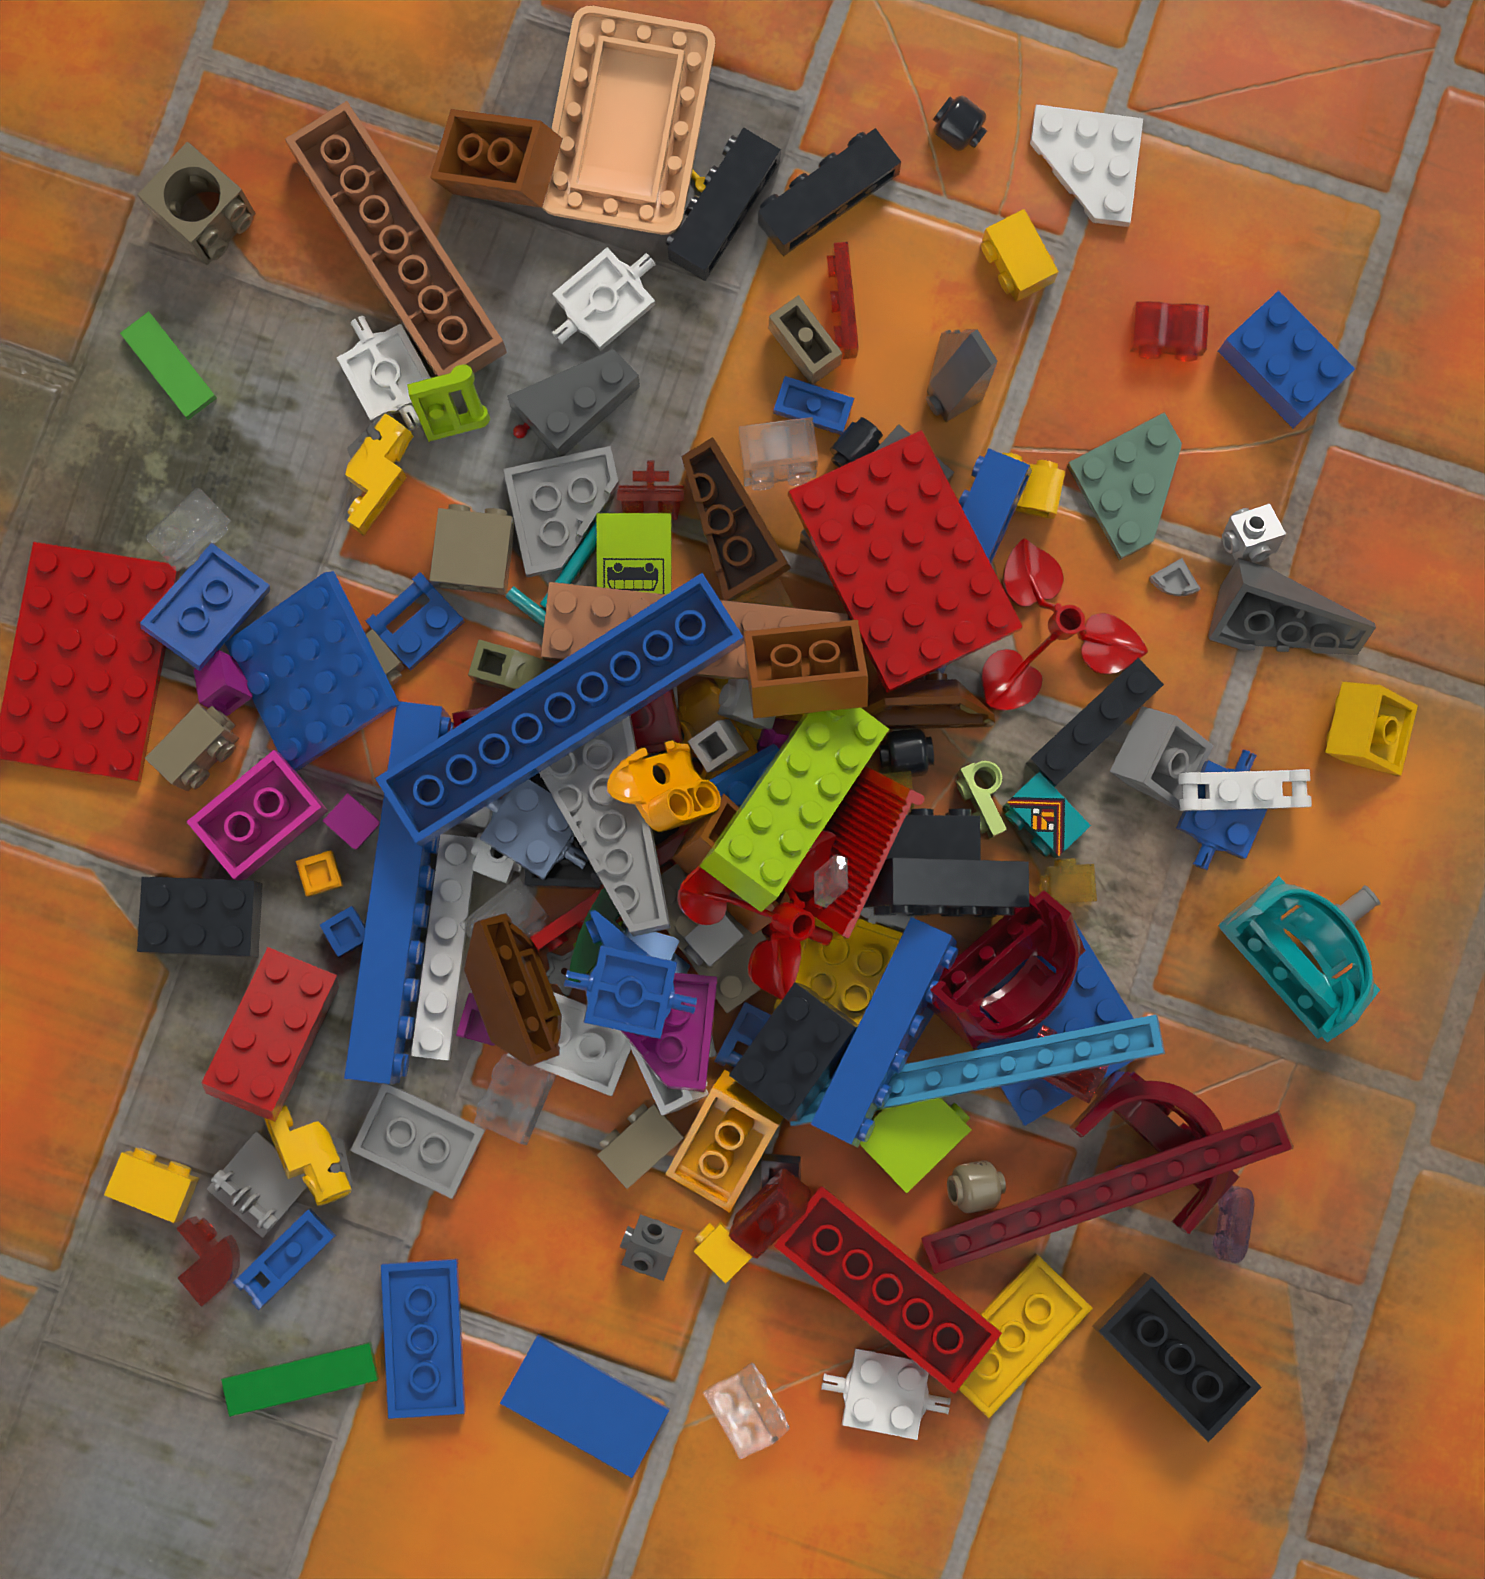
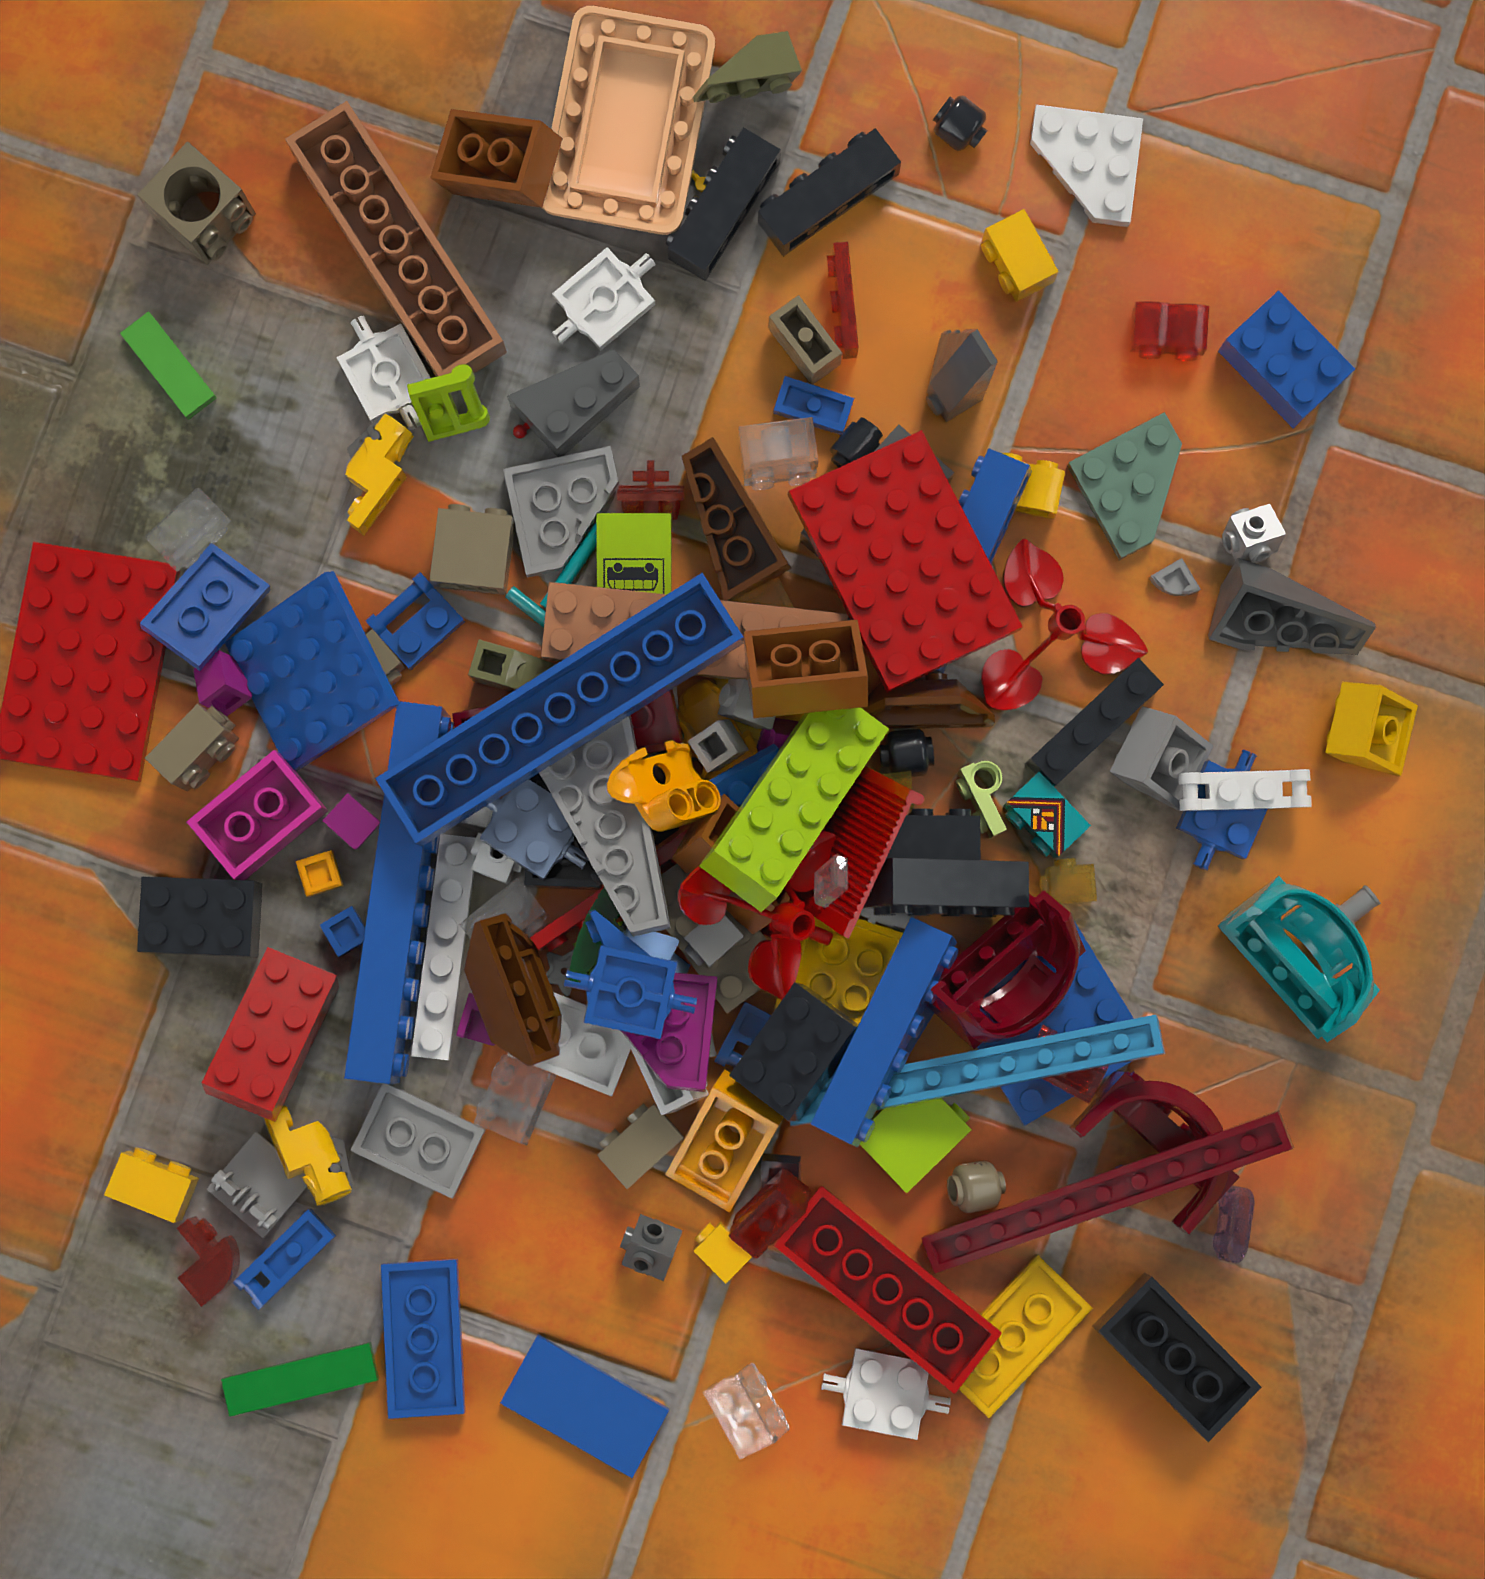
(760, 66): none -> olive slope

